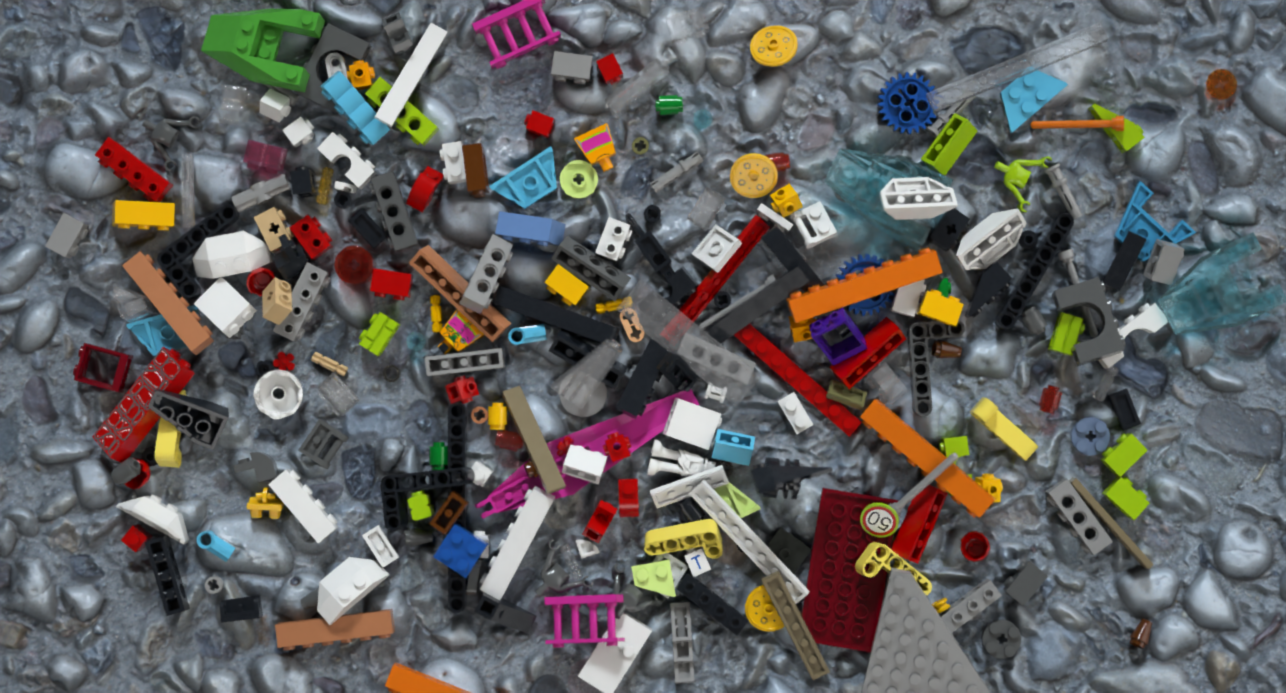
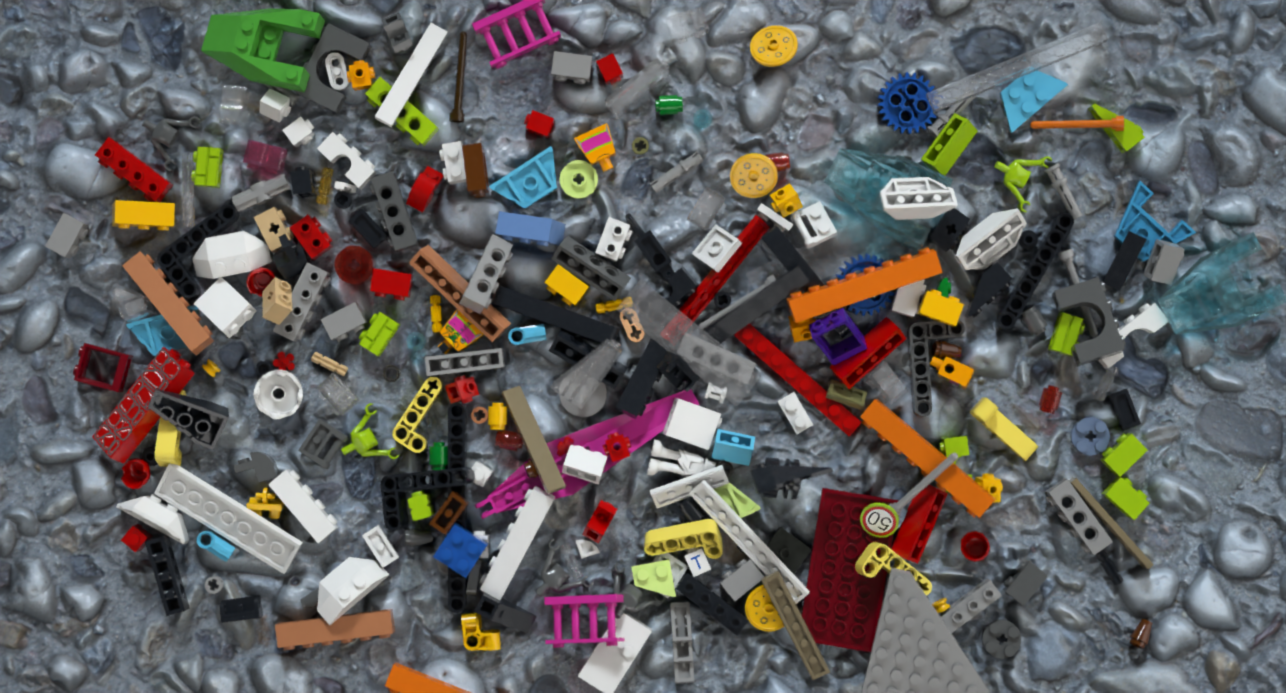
(126, 471): dark grey brick -> none
(208, 167): none -> lime brick
(211, 368): none -> yellow bush
(228, 517): none -> white plate
(344, 321): none -> light grey brick
(354, 107): medium azure brick -> none
(365, 439): none -> lime piece
(421, 412): none -> light yellow beam
(457, 114): none -> dark brown piece
(472, 626): none -> yellow piece
(628, 498): red brick -> none
(652, 207): black bush -> none
(741, 579): none -> light grey brick
(960, 376): none -> light orange torso
(1109, 567): none -> black axle
(1222, 75): clear orange gear -> none

